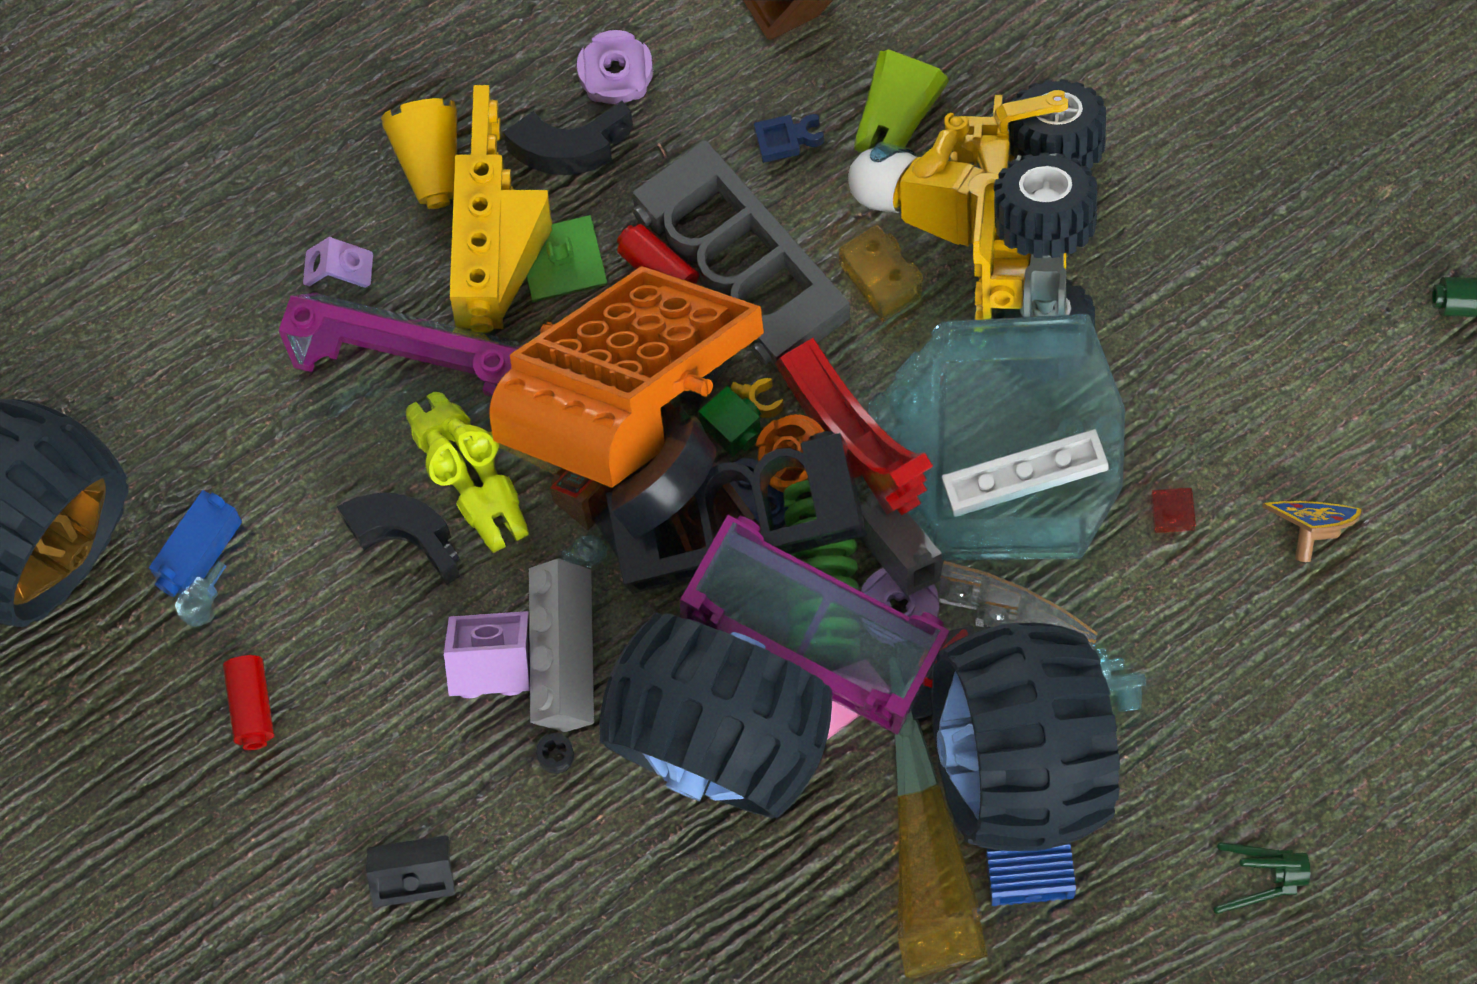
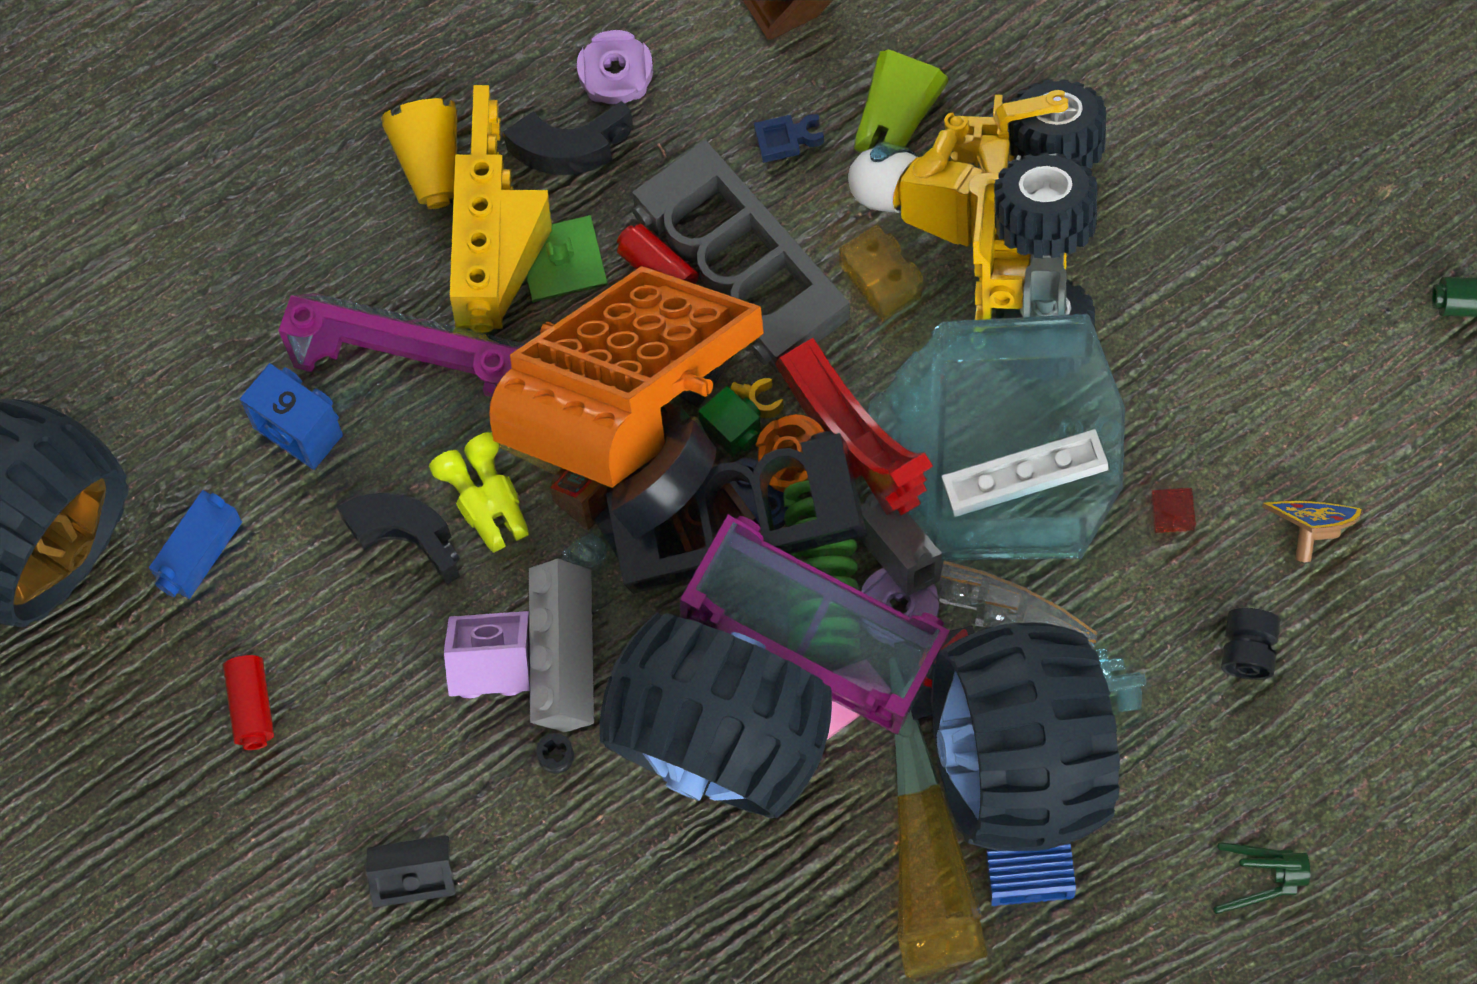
(196, 601): clear light blue piece -> none
(292, 415): none -> blue brick
(339, 261): lavender bracket -> none
(446, 423): neon yellow piece -> none
(1251, 638): none -> black wheel

